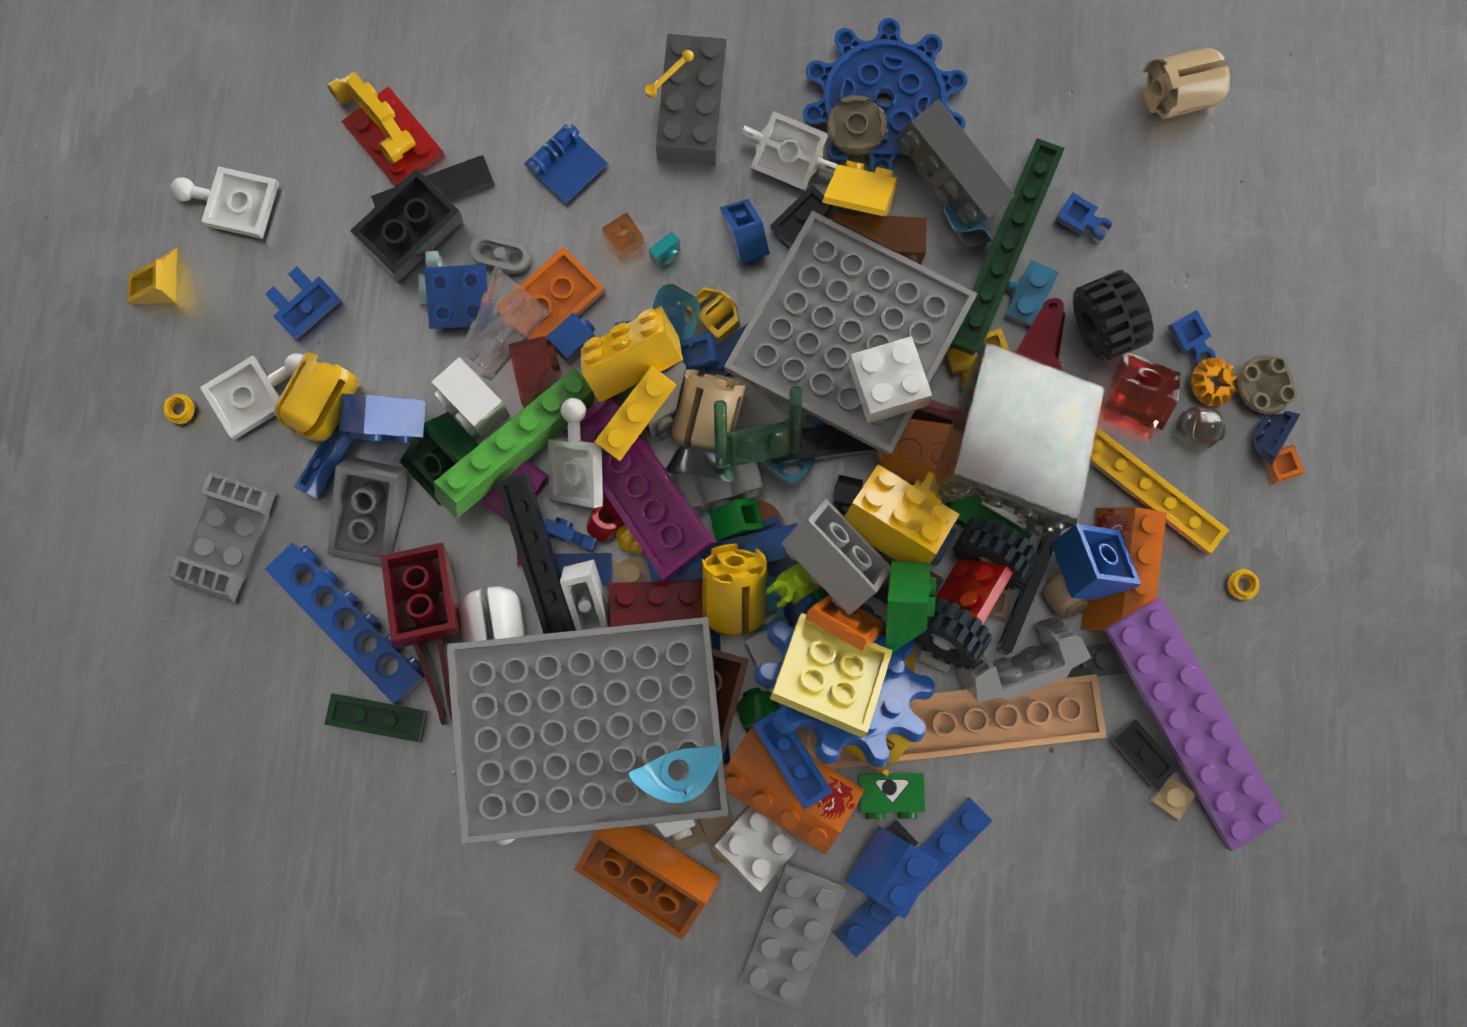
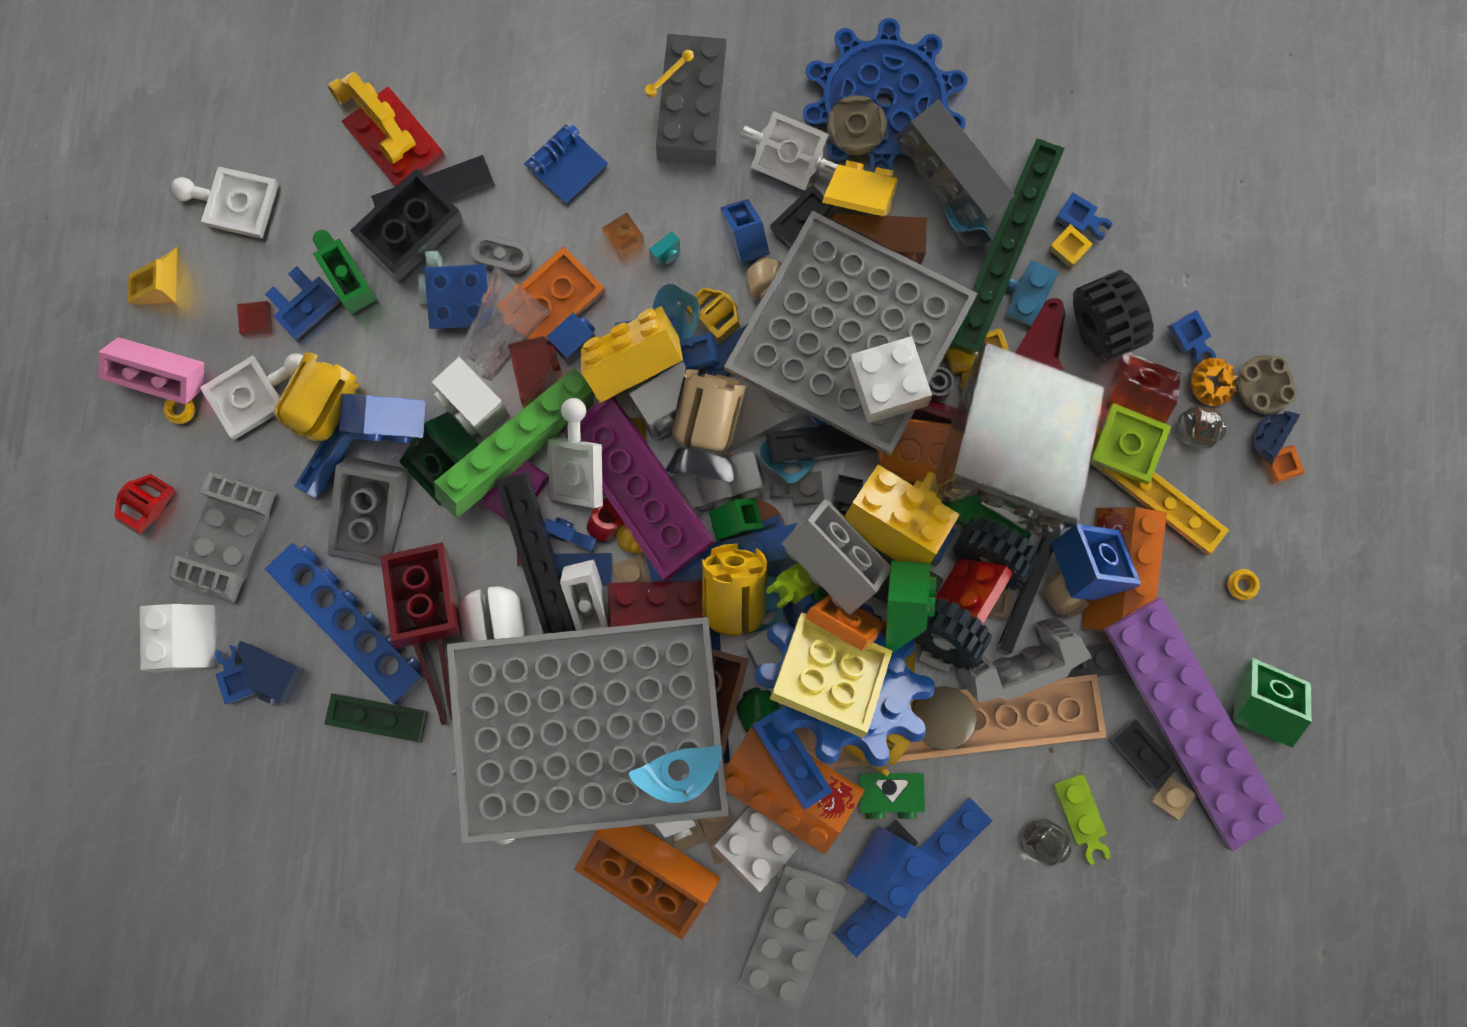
(142, 502): none -> red piece
(151, 370): none -> bright pink brick
(177, 637): none -> white slope
(233, 680): none -> blue plate
(254, 318): none -> clear red tile
(269, 674): none -> dark blue slope
(342, 272): none -> green brick
(635, 413): yellow plate -> none
(758, 442): clear green plate -> none
(761, 275): none -> tan head
(803, 492): none -> light grey plate
(939, 389): none -> light grey wheel
(947, 718): none -> dark tan dish
(1046, 842): none -> clear smoke head
(1070, 246): none -> yellow plate
(1081, 815): none -> lime plate
(1130, 443): none -> lime plate
(1186, 82): tan cylinder -> none
(1273, 703): none -> green slope

